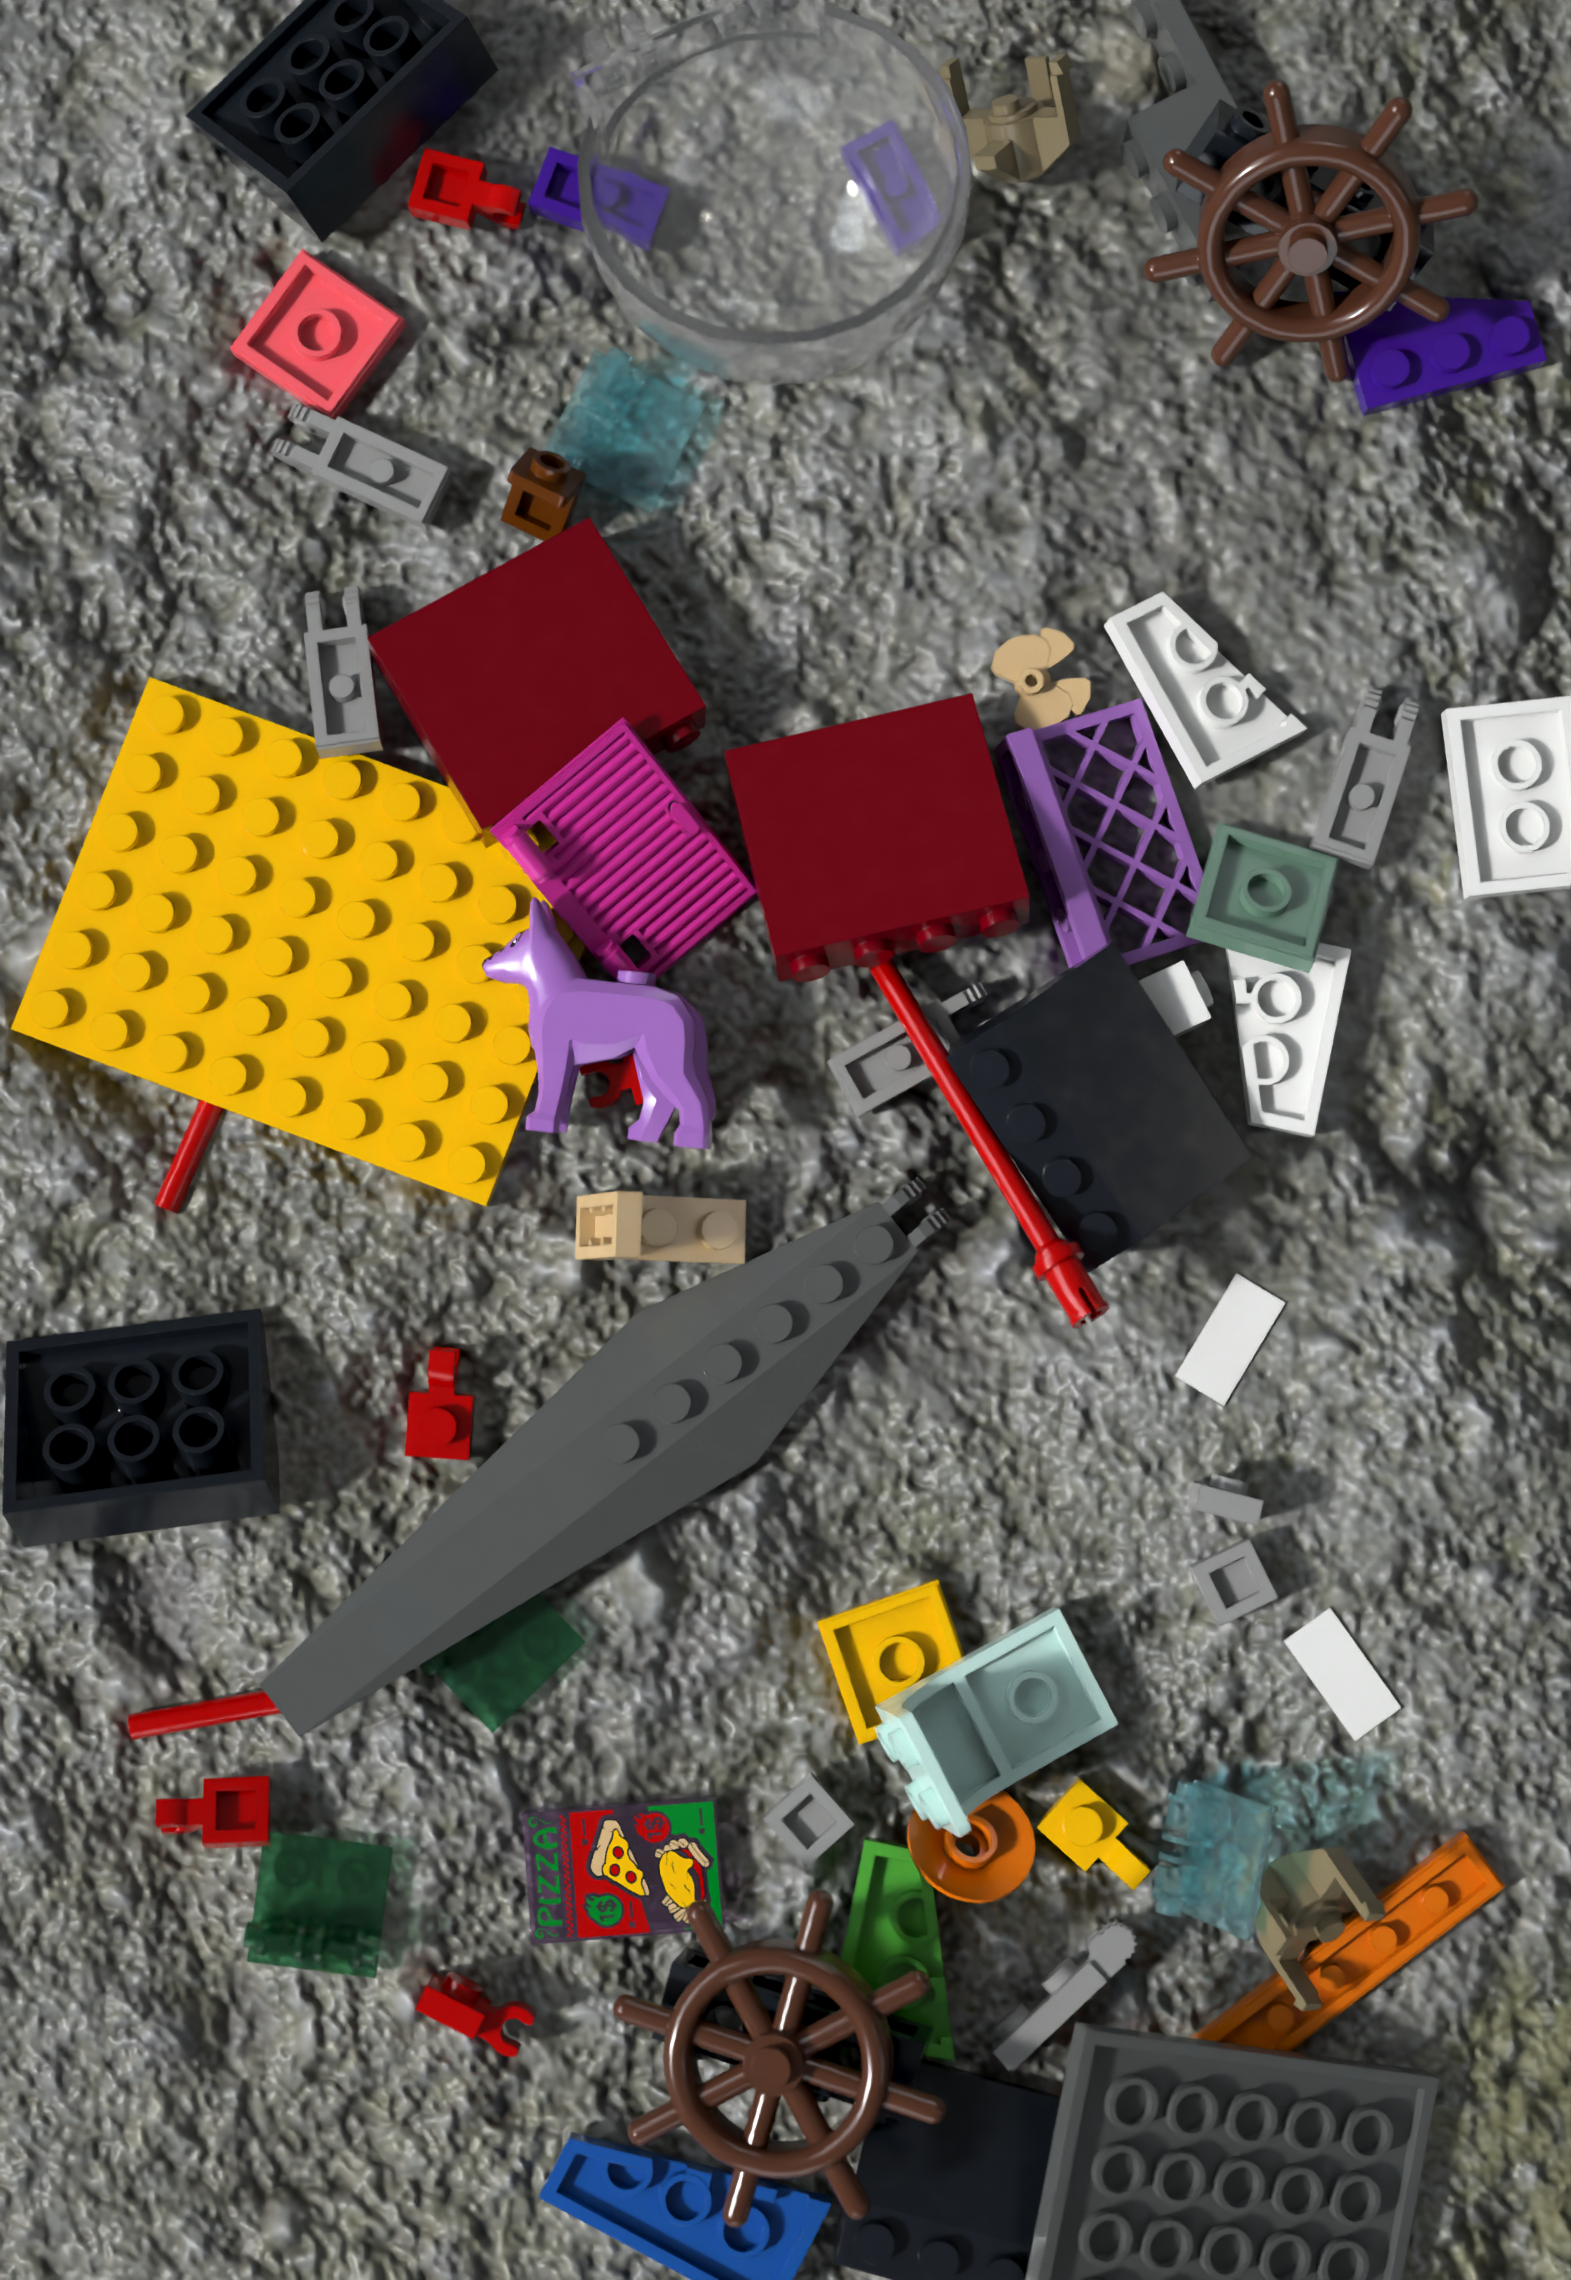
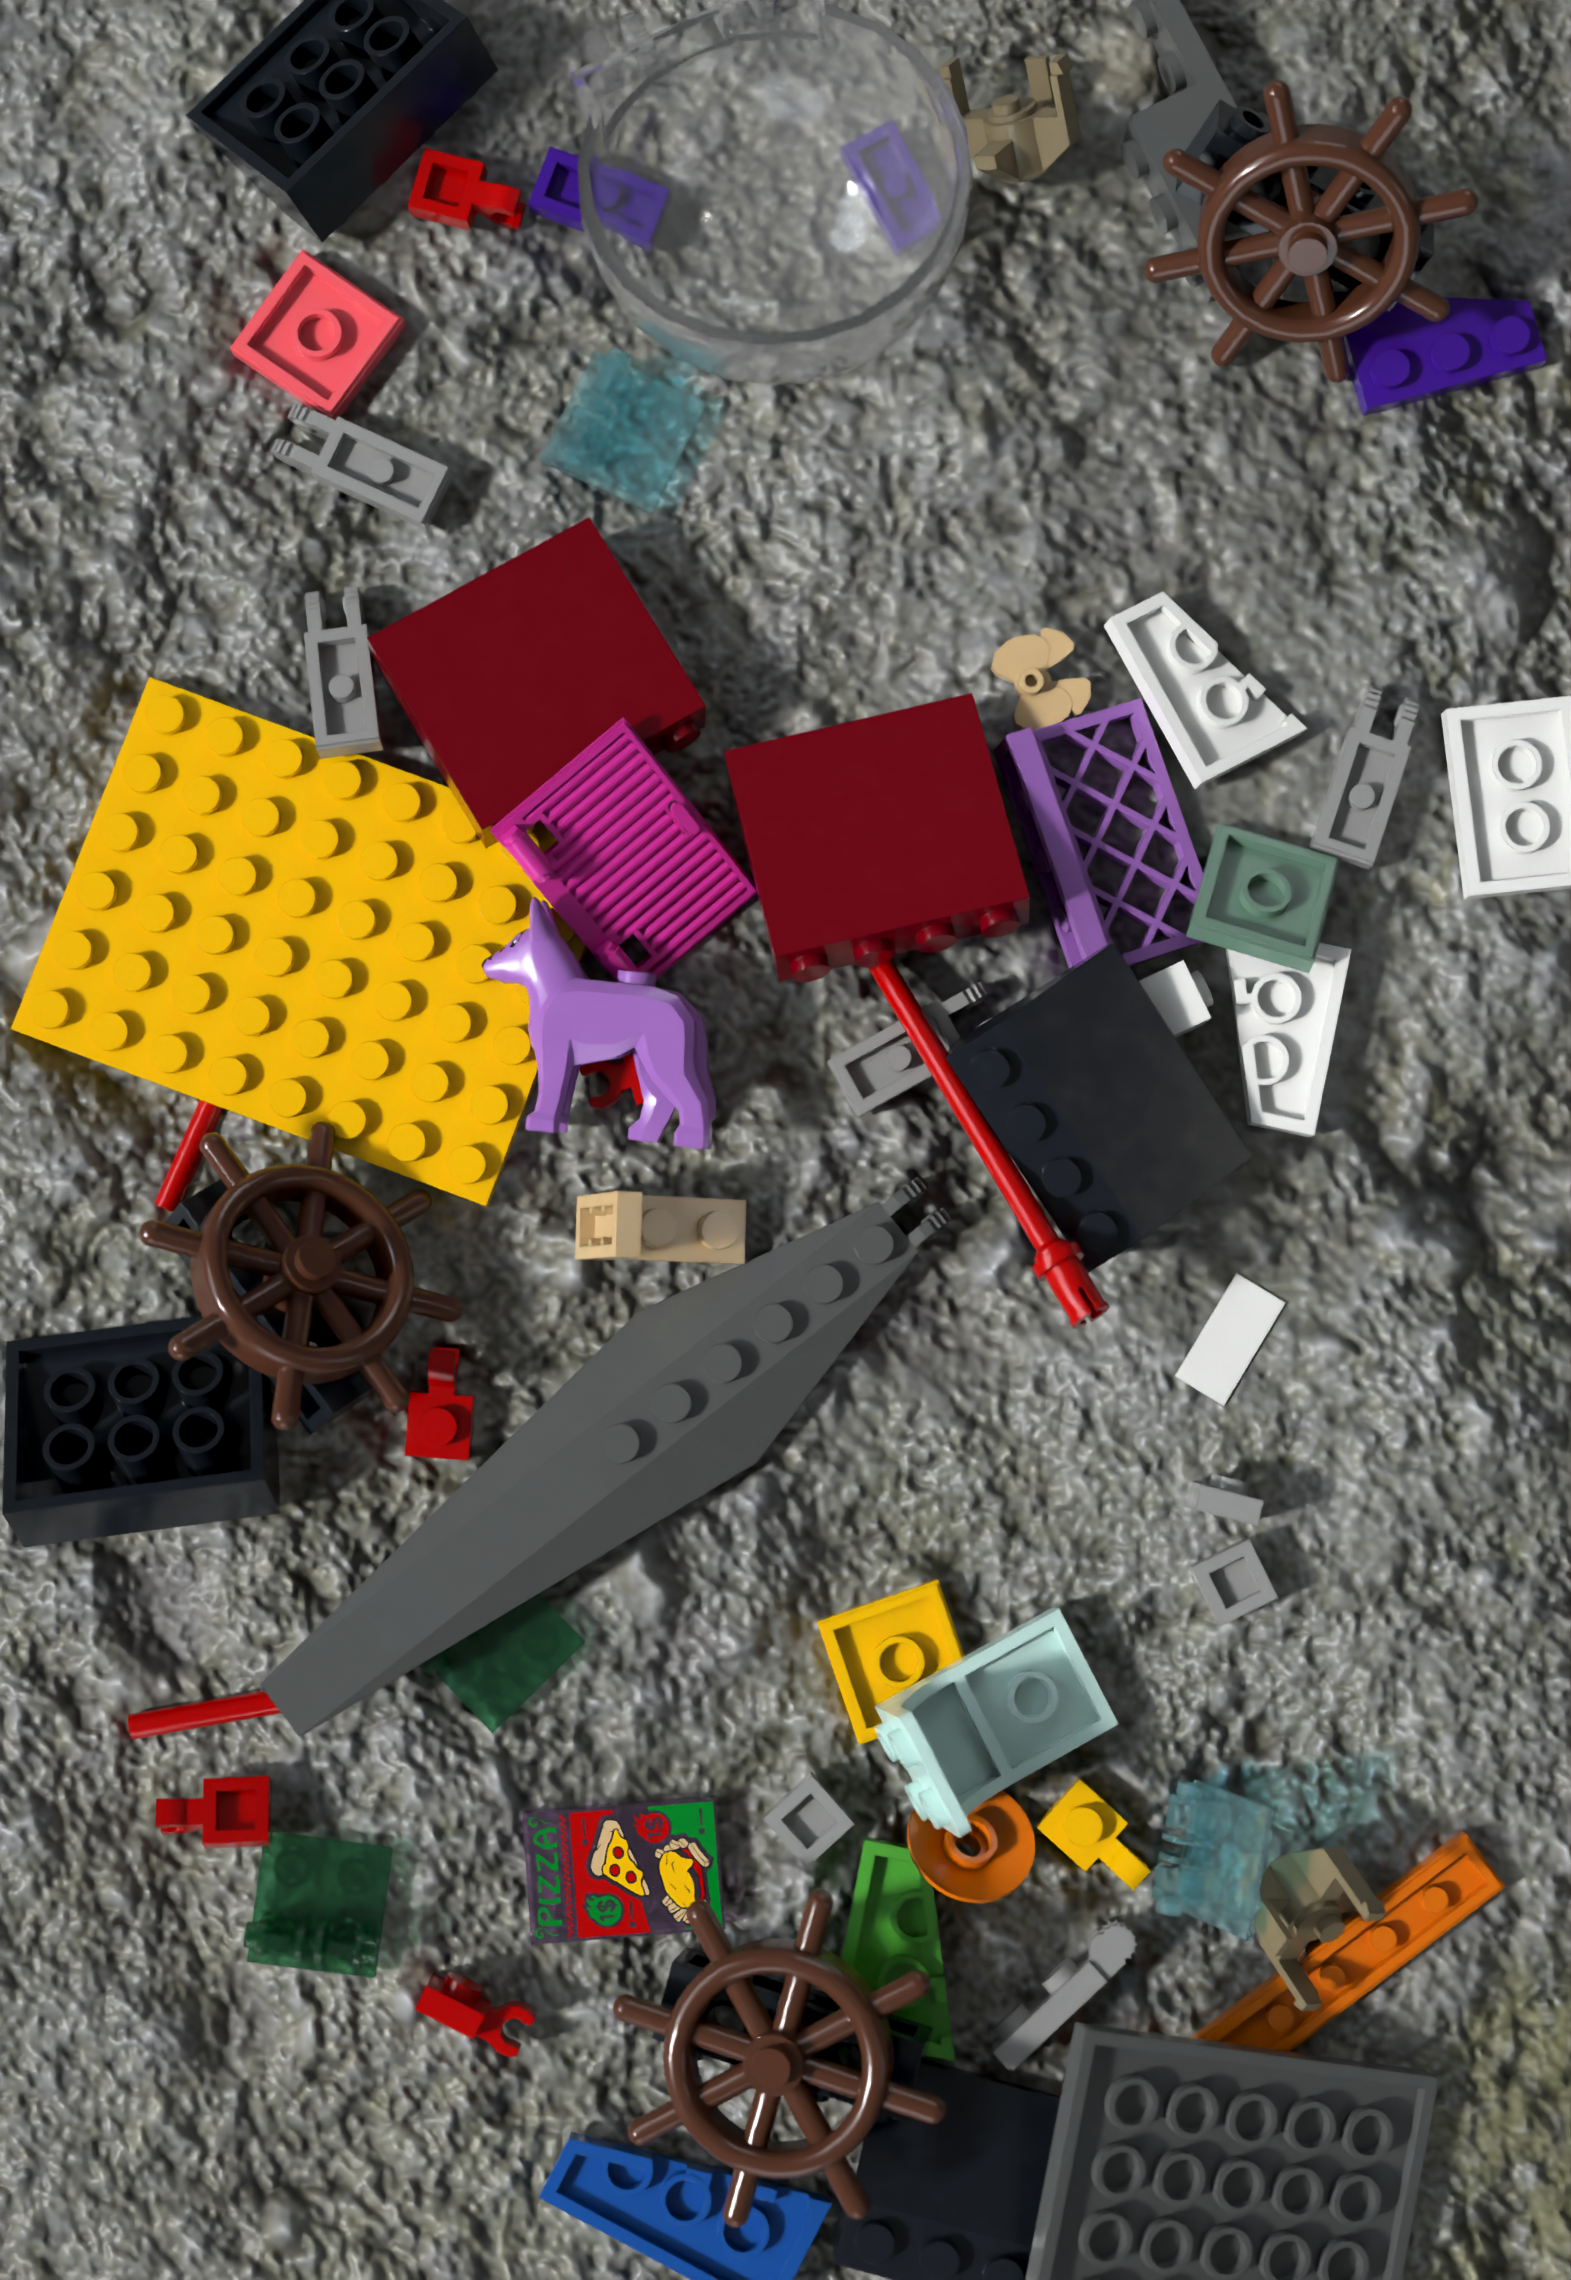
(283, 1289): none -> reddish brown brick
(542, 494): reddish brown bracket -> none
(1342, 1674): white sticker -> none

